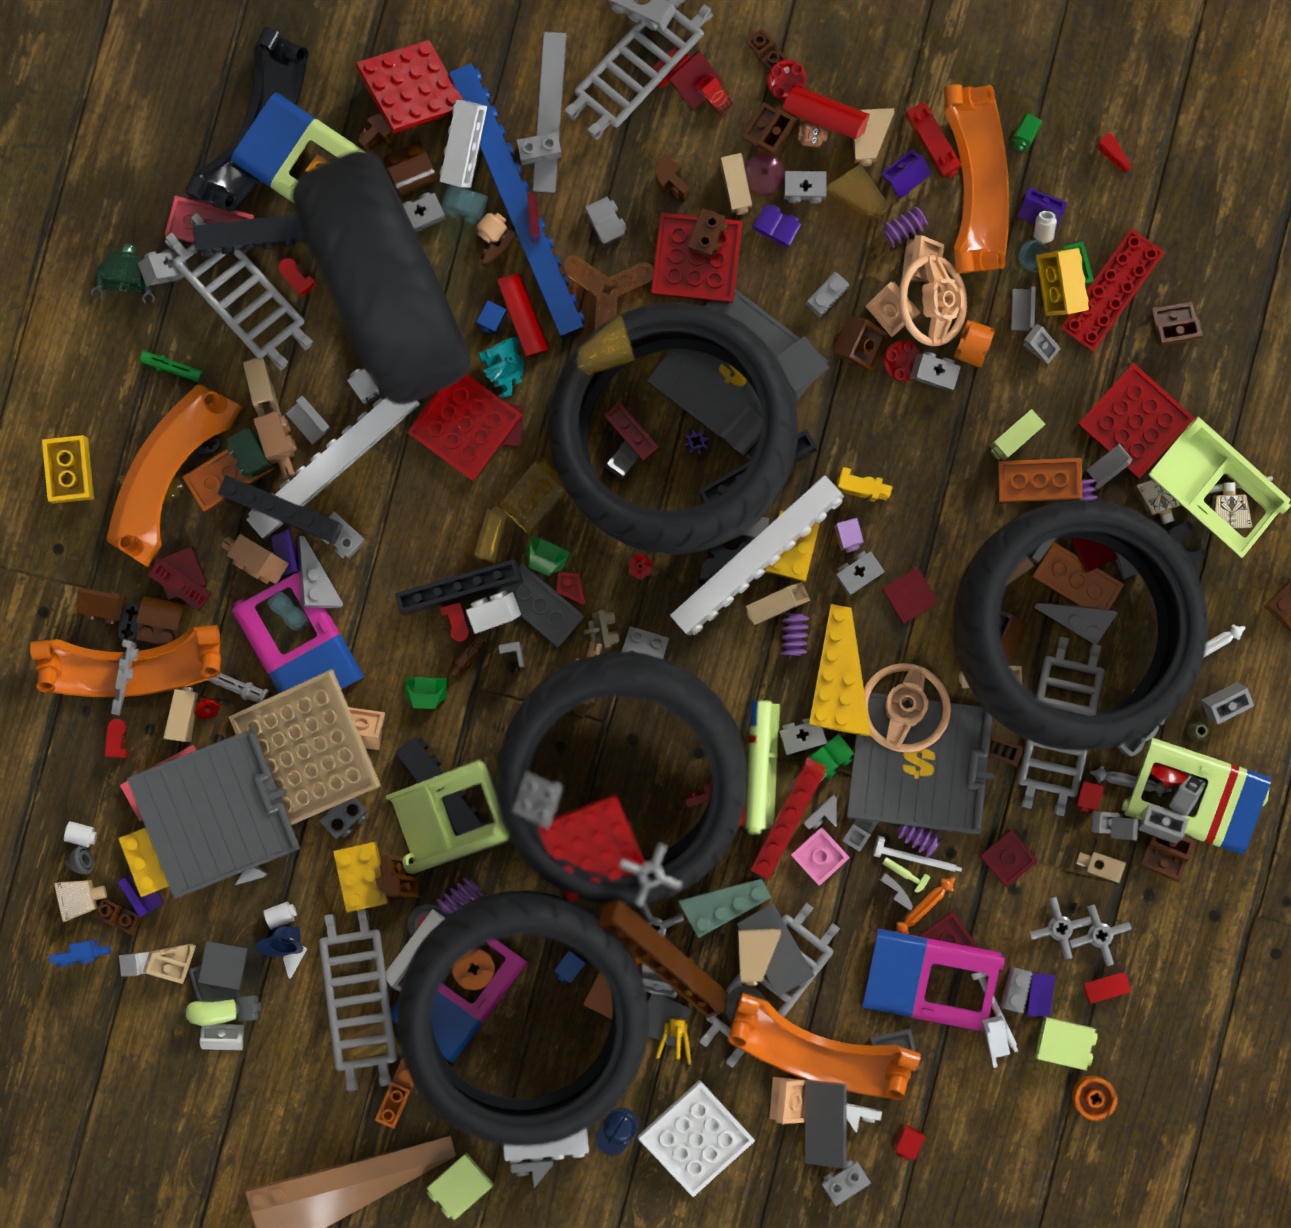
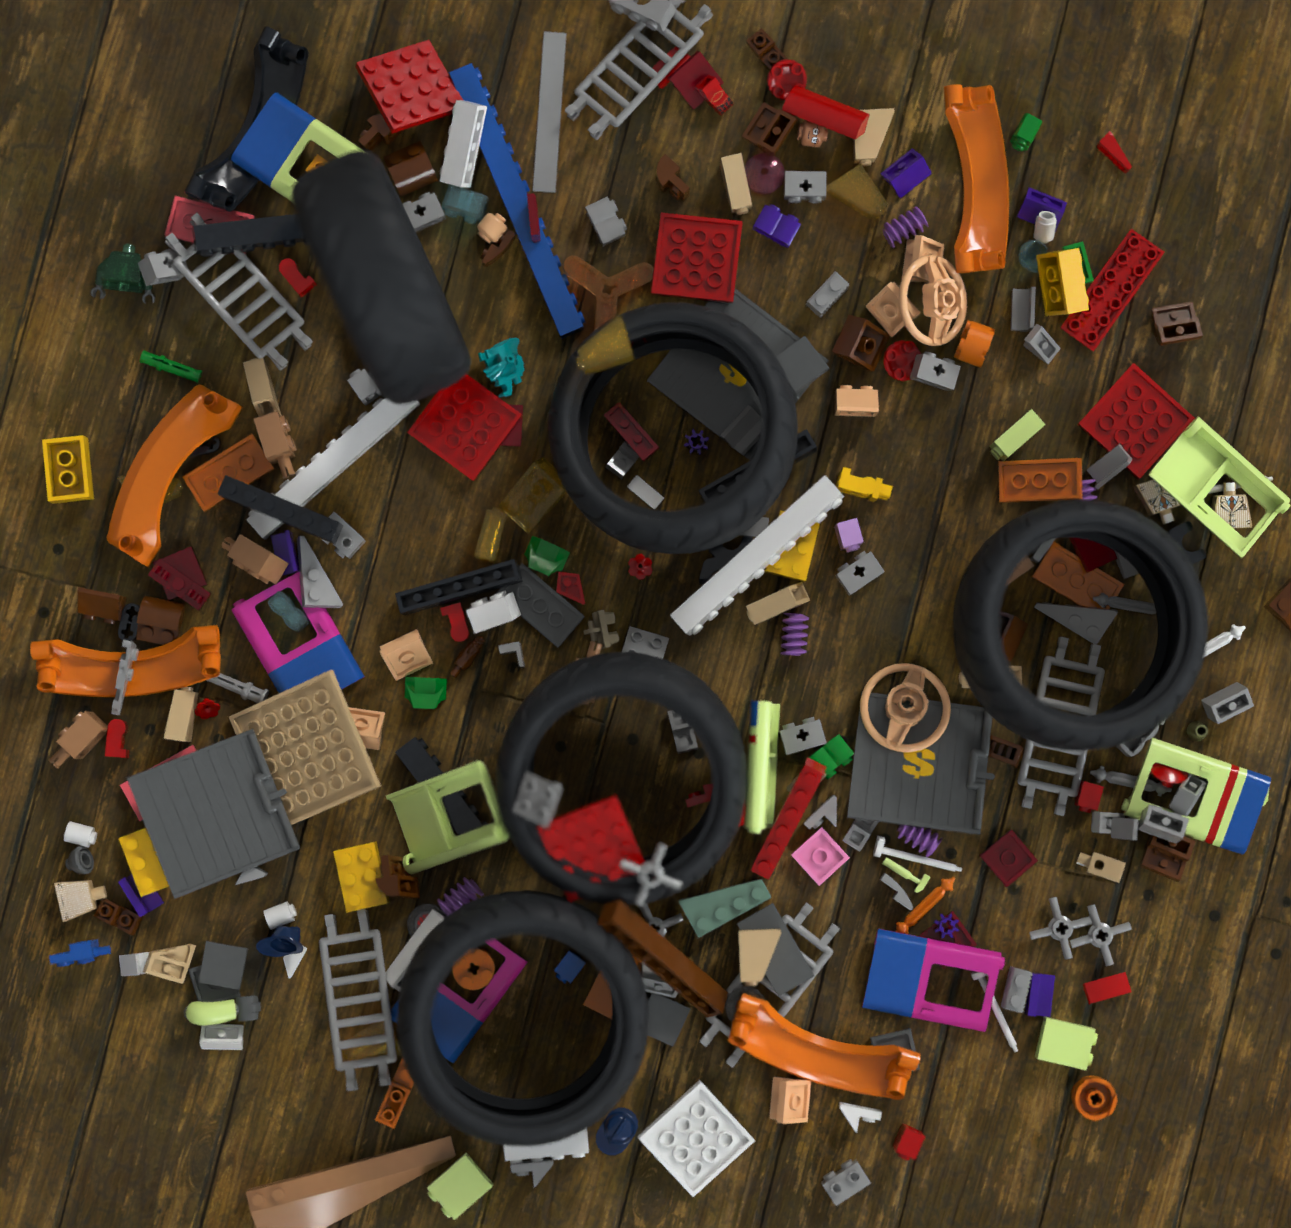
(79, 738): none -> medium nougat brick
(249, 453): clear green brick -> none
(308, 420): light grey panel -> none
(341, 812): dark grey brick -> none
(405, 655): none -> light nougat bracket
(491, 318): blue brick -> none
(523, 315): red brick -> none
(539, 148): light grey brick -> none
(645, 492): none -> white sticker
(677, 1028): yellow plant -> none
(683, 734): none -> light grey slope
(707, 233): reddish brown brick -> none
(825, 1123): dark grey tile -> none
(839, 688): yellow wing -> none
(856, 402): none -> light nougat slope
(910, 595): dark red tile -> none
(933, 140): red brick -> none
(948, 931): none -> dark purple gear
(995, 1038): panel -> none
(1126, 604): none -> light grey wheel

